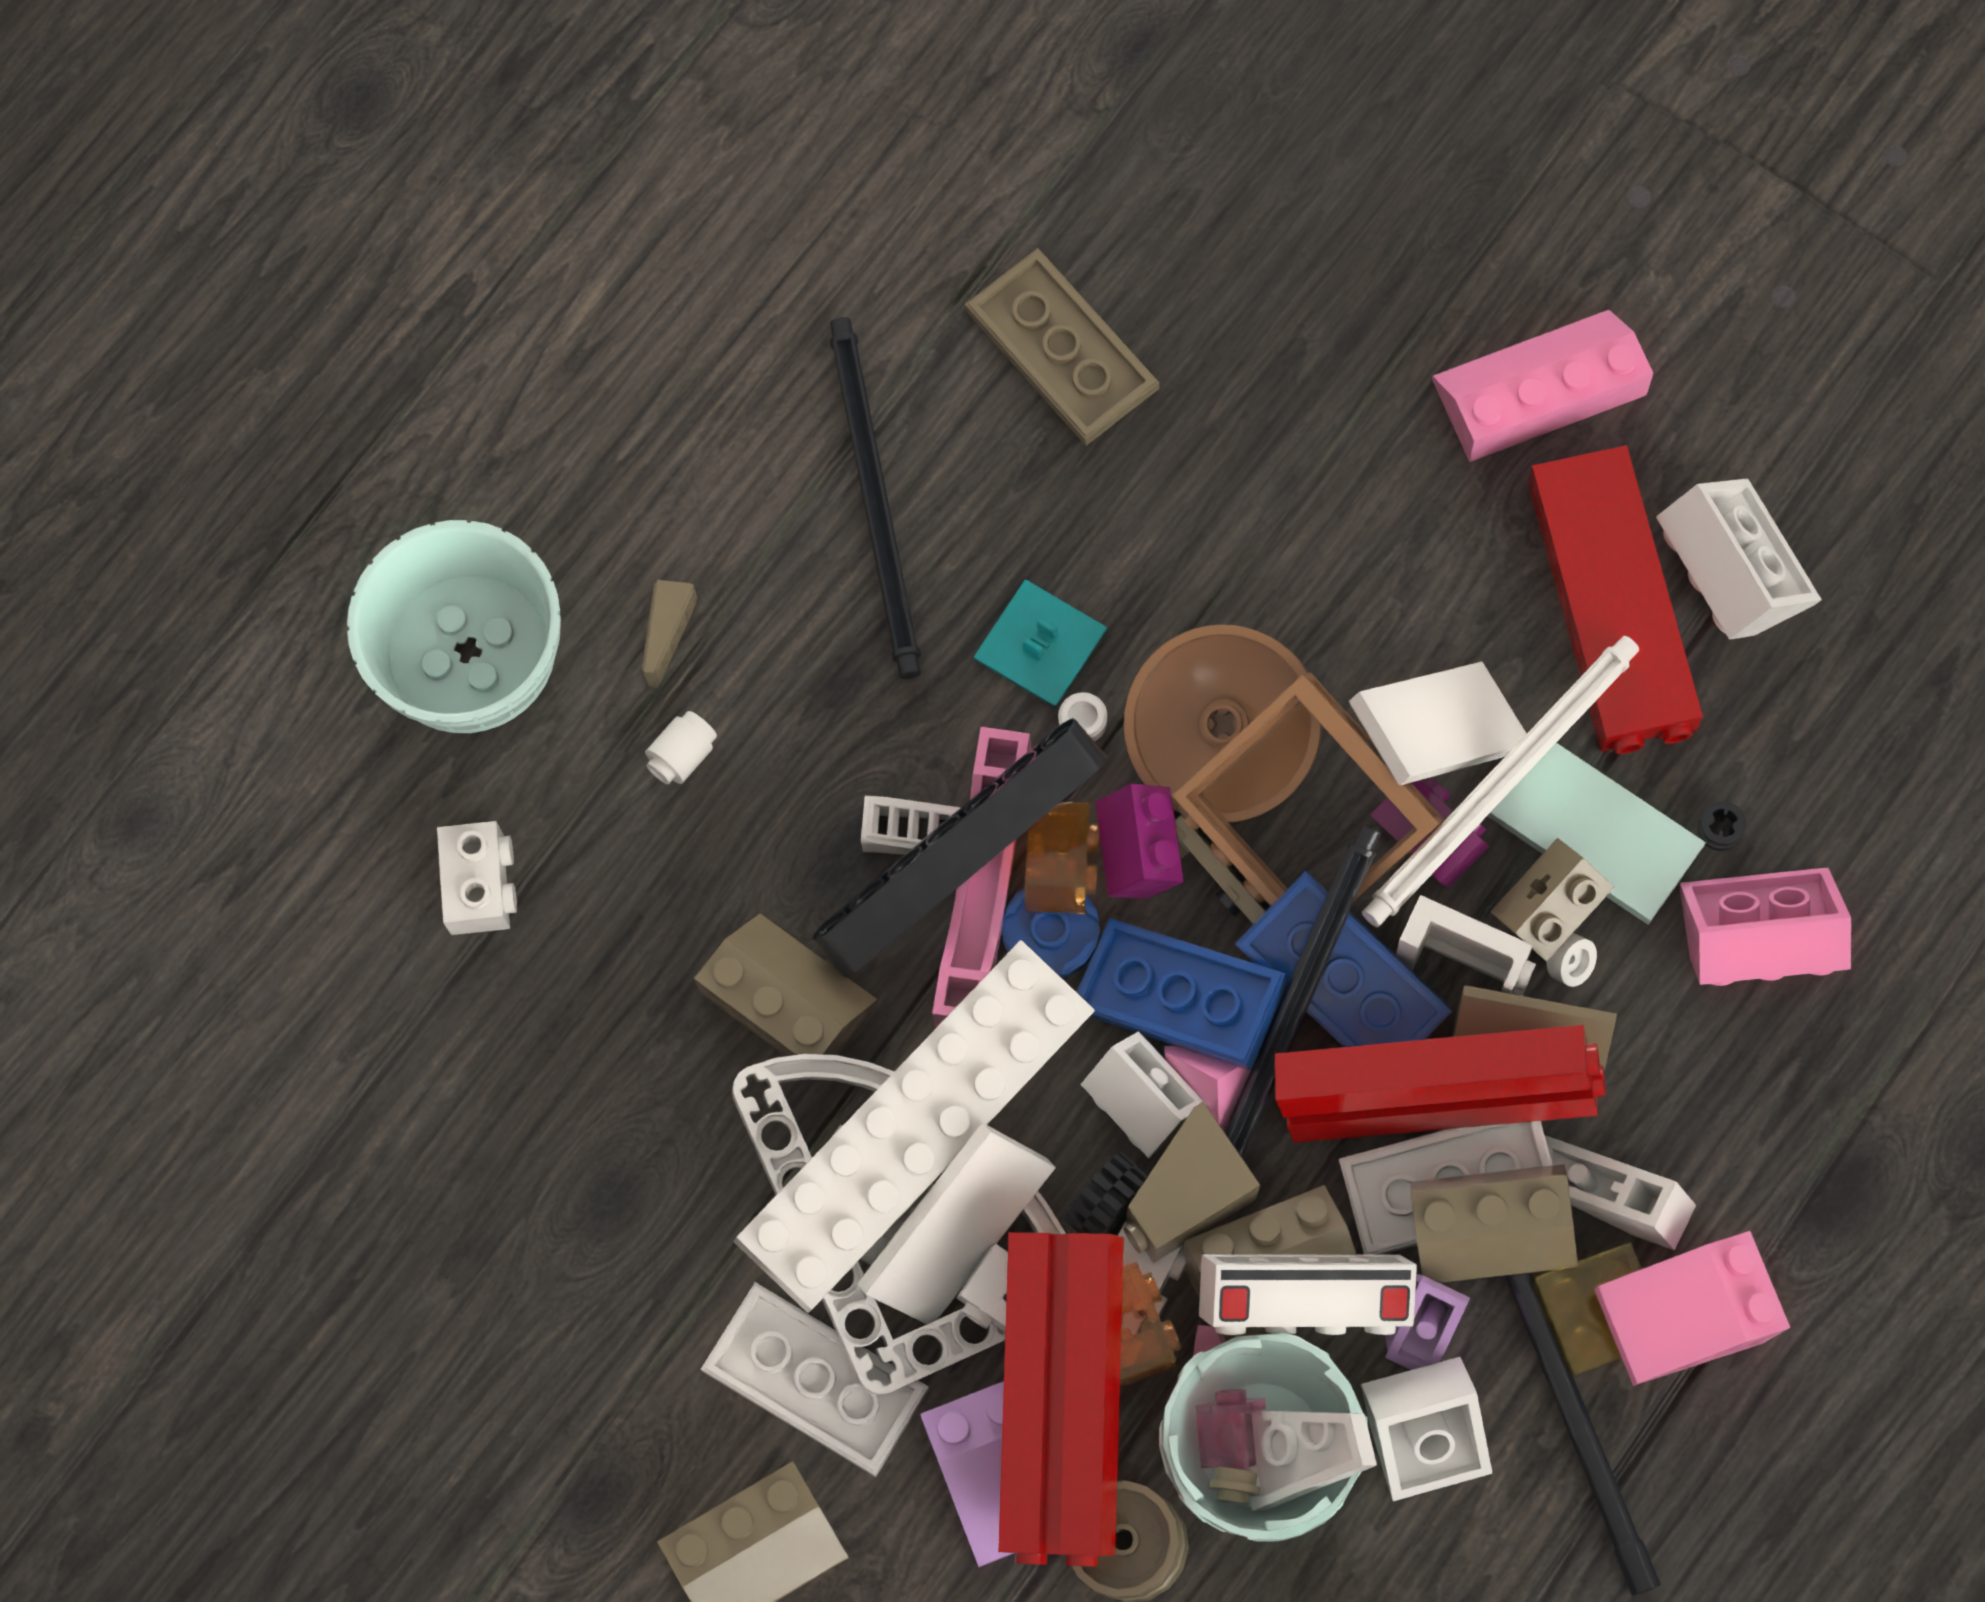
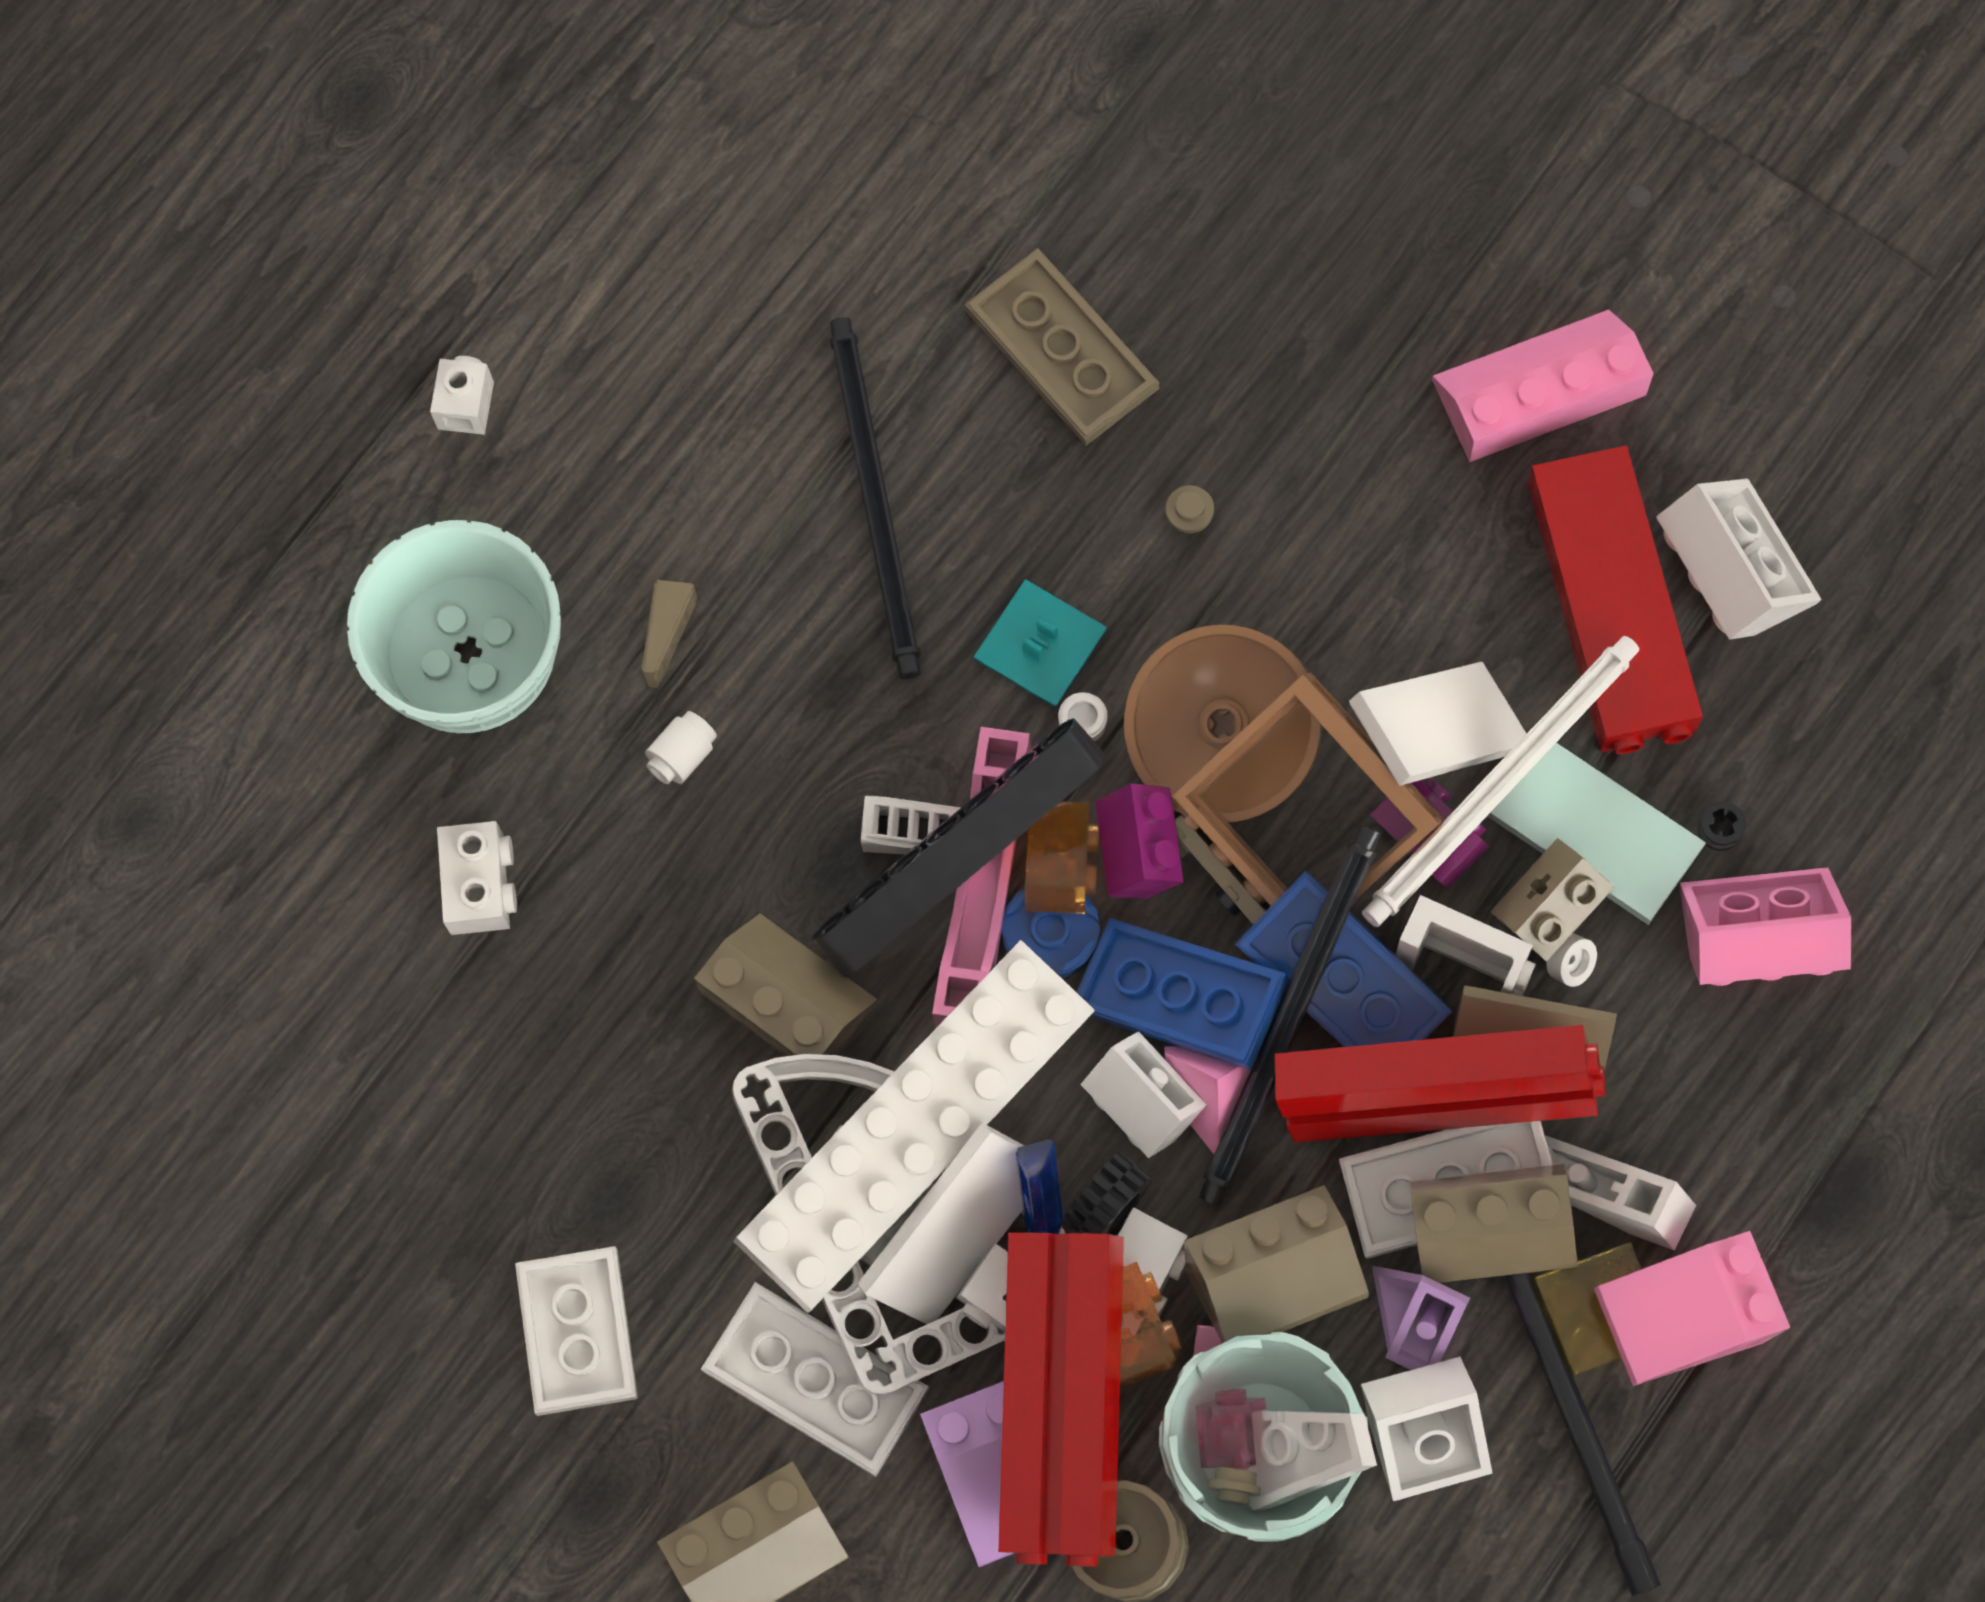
(462, 395): none -> white brick
(576, 1331): none -> white tile
(1040, 1187): none -> clear blue slope
(1189, 509): none -> dark tan plate
(1189, 1188): dark tan slope -> none
(1307, 1292): white brick -> none

